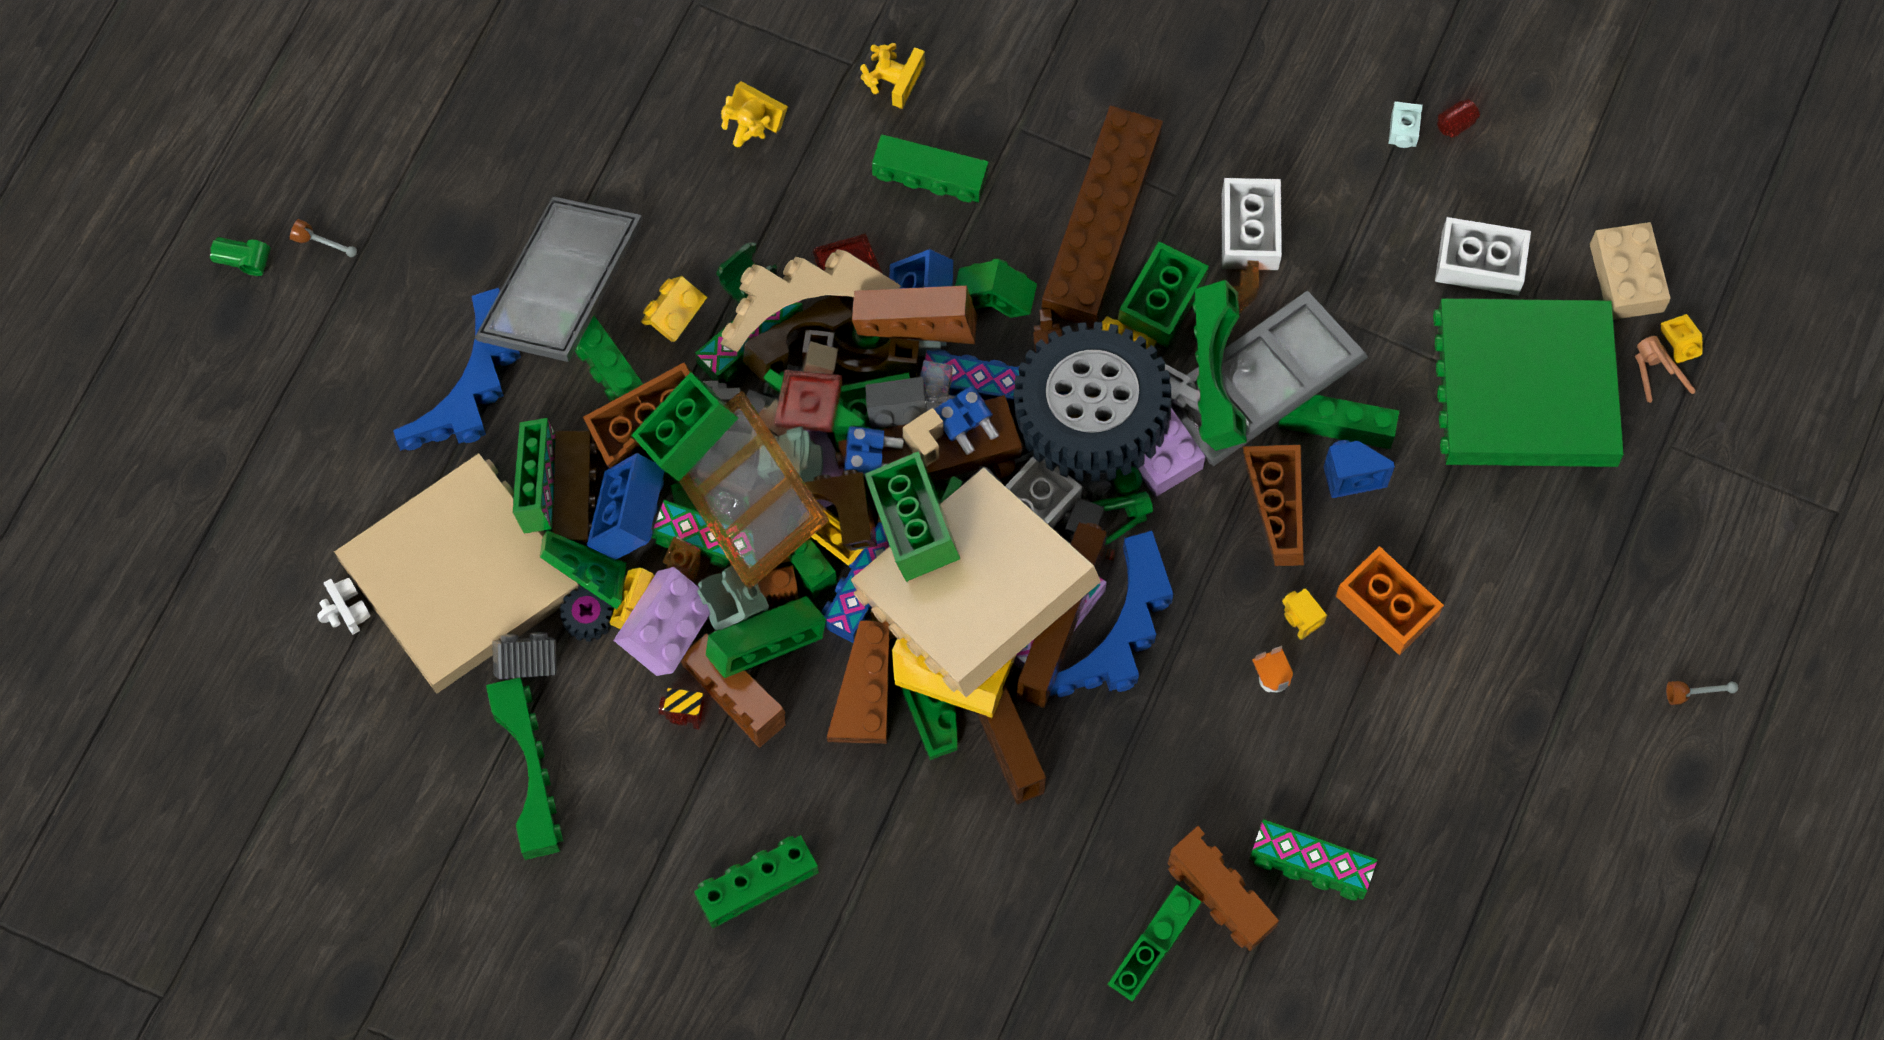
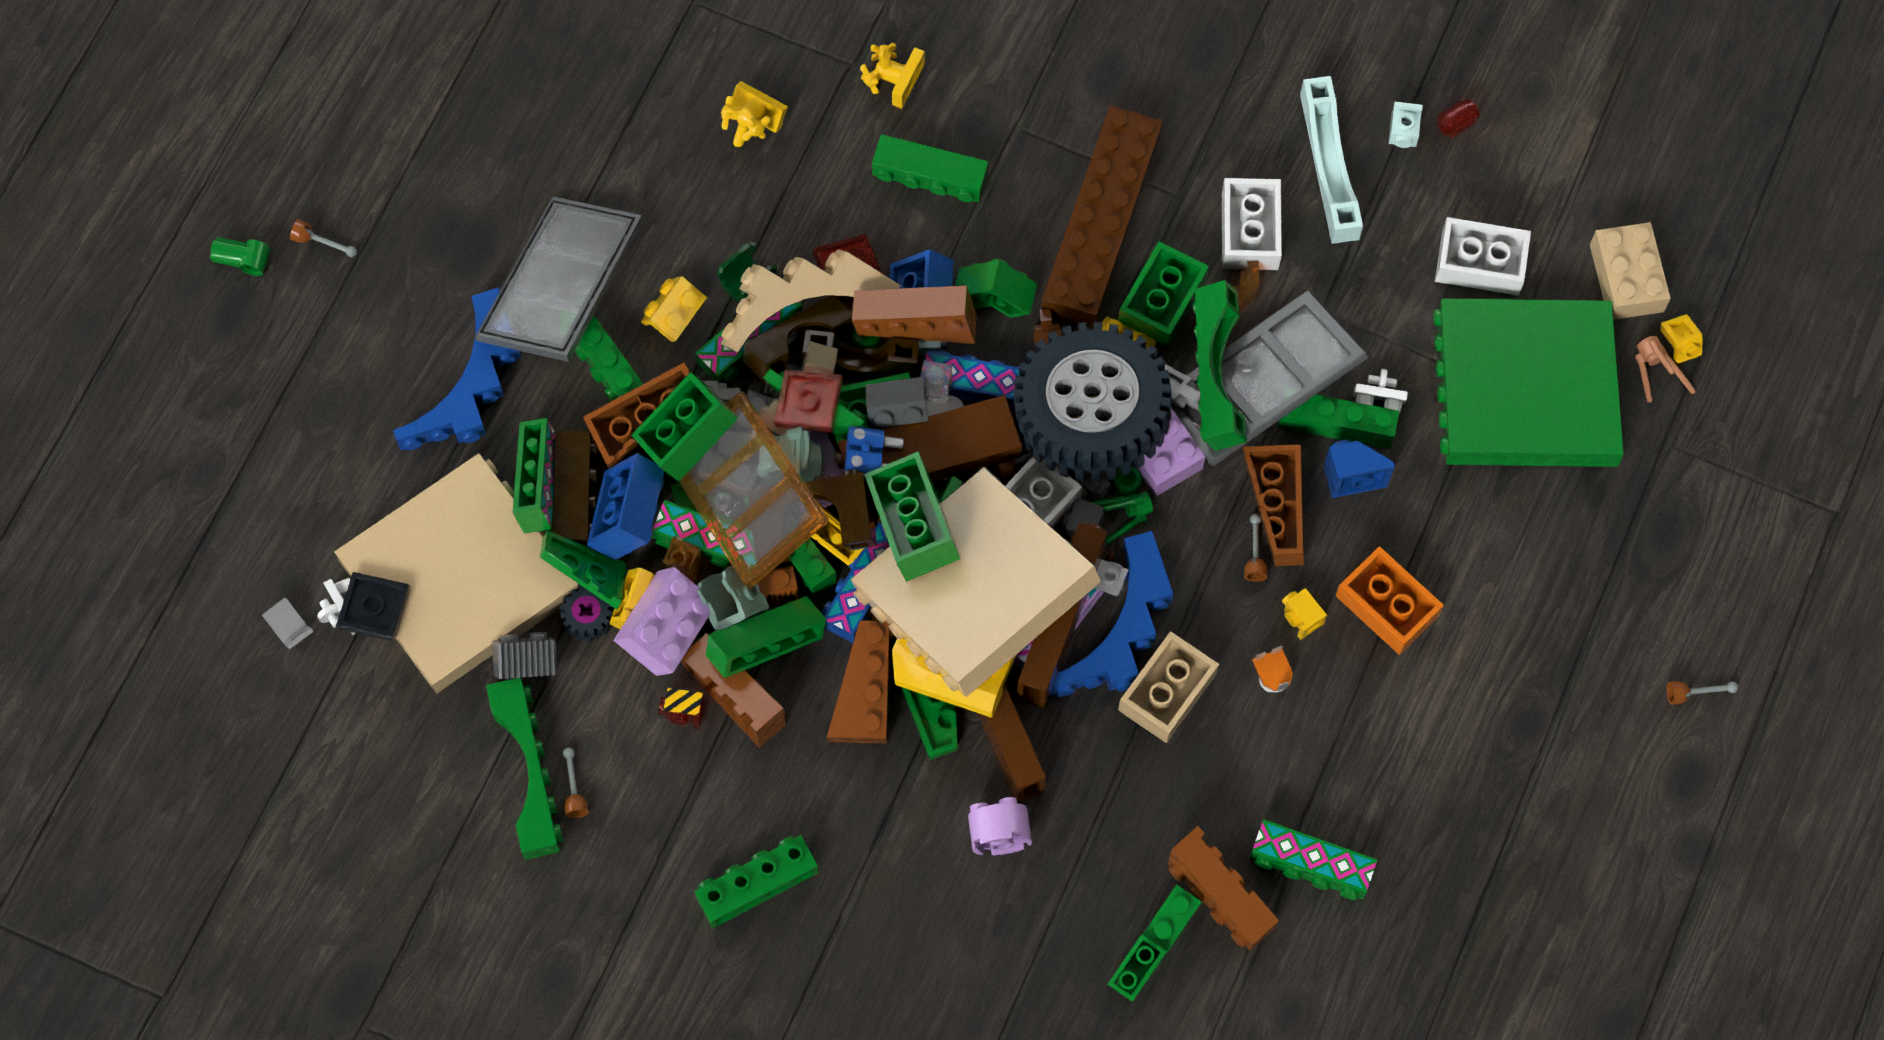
(287, 623): none -> light grey bracket
(373, 606): none -> black tile
(575, 805): none -> dark orange hinge
(922, 433): tan piece -> none
(963, 414): blue piece -> none
(999, 827): none -> lavender brick
(1112, 577): none -> light grey bracket
(1168, 687): none -> tan brick
(1255, 568): none -> hinge
(1323, 130): none -> light aqua arch
(1392, 398): none -> white hips

